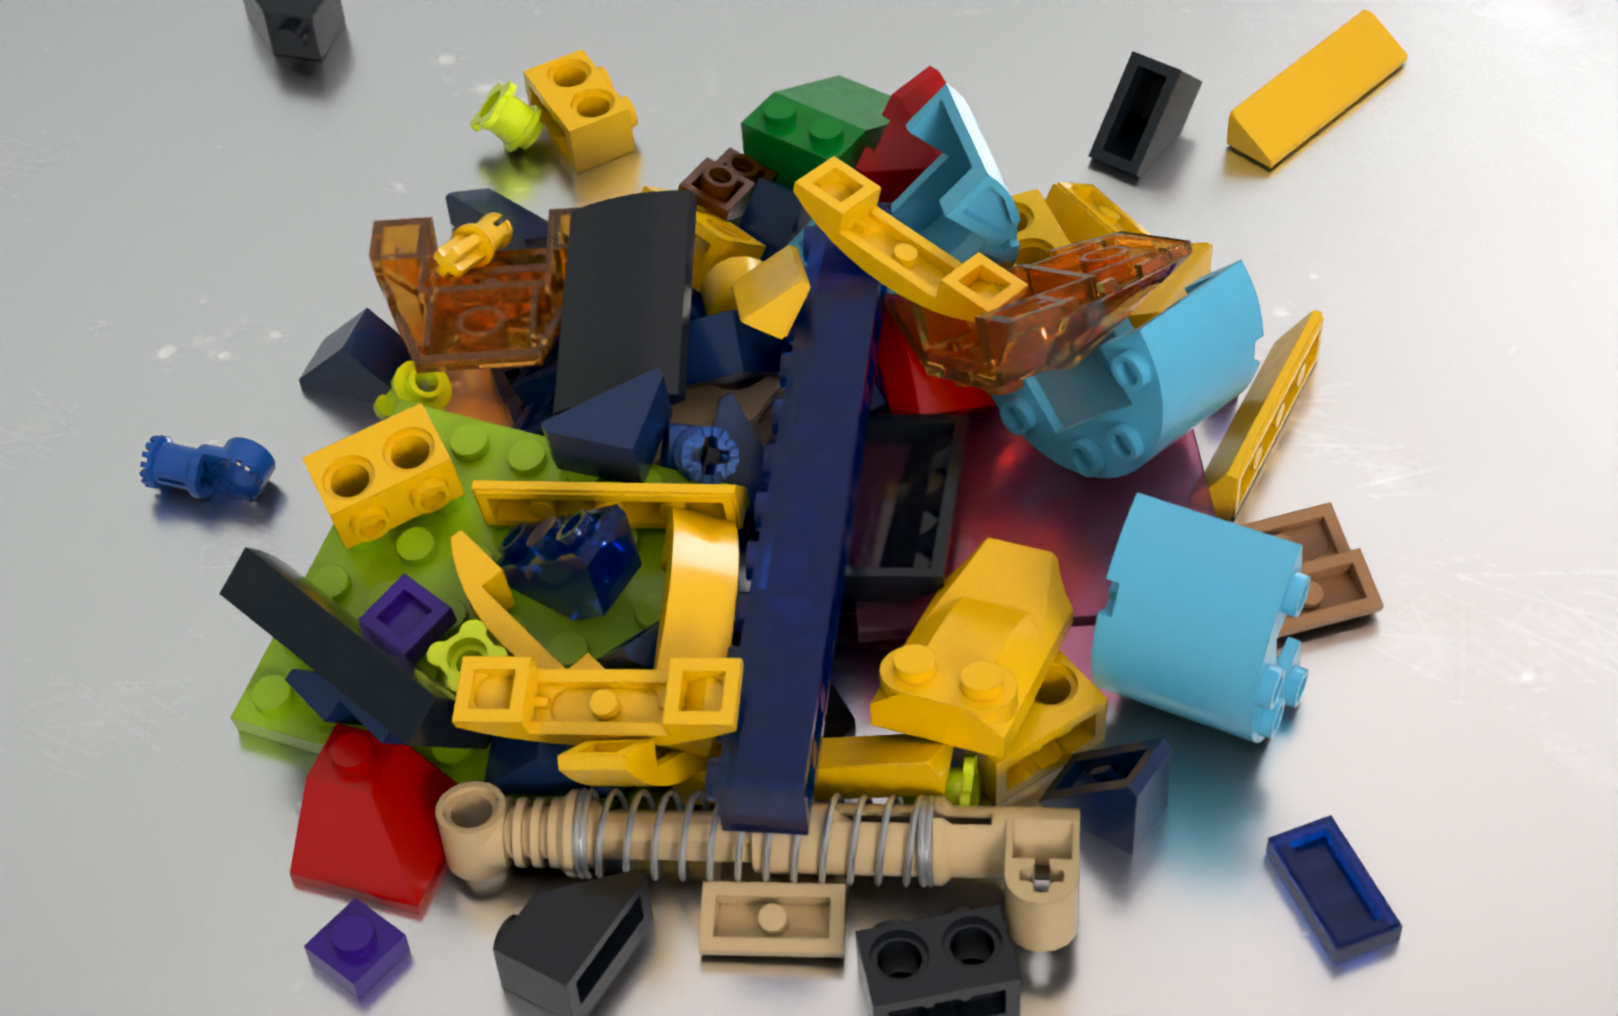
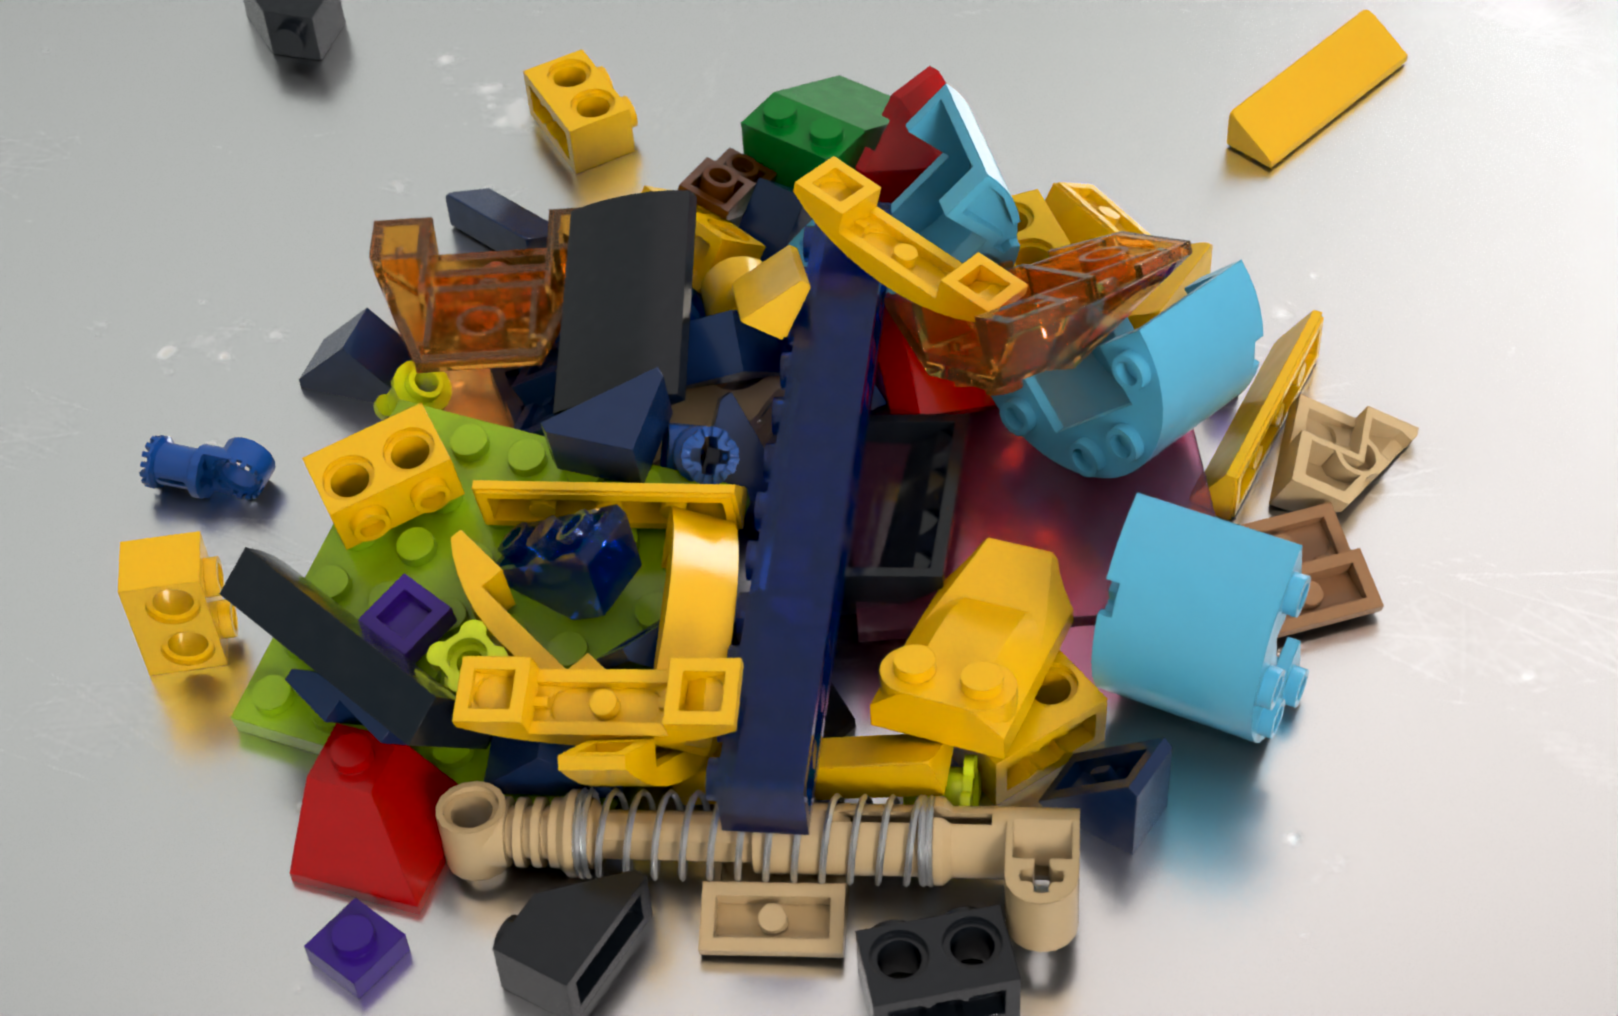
(175, 602): none -> yellow brick
(473, 245): yellow axle -> none
(508, 118): neon yellow brick -> none
(1144, 114): black slope -> none
(1332, 454): none -> tan slope
(1333, 889): clear blue tile -> none

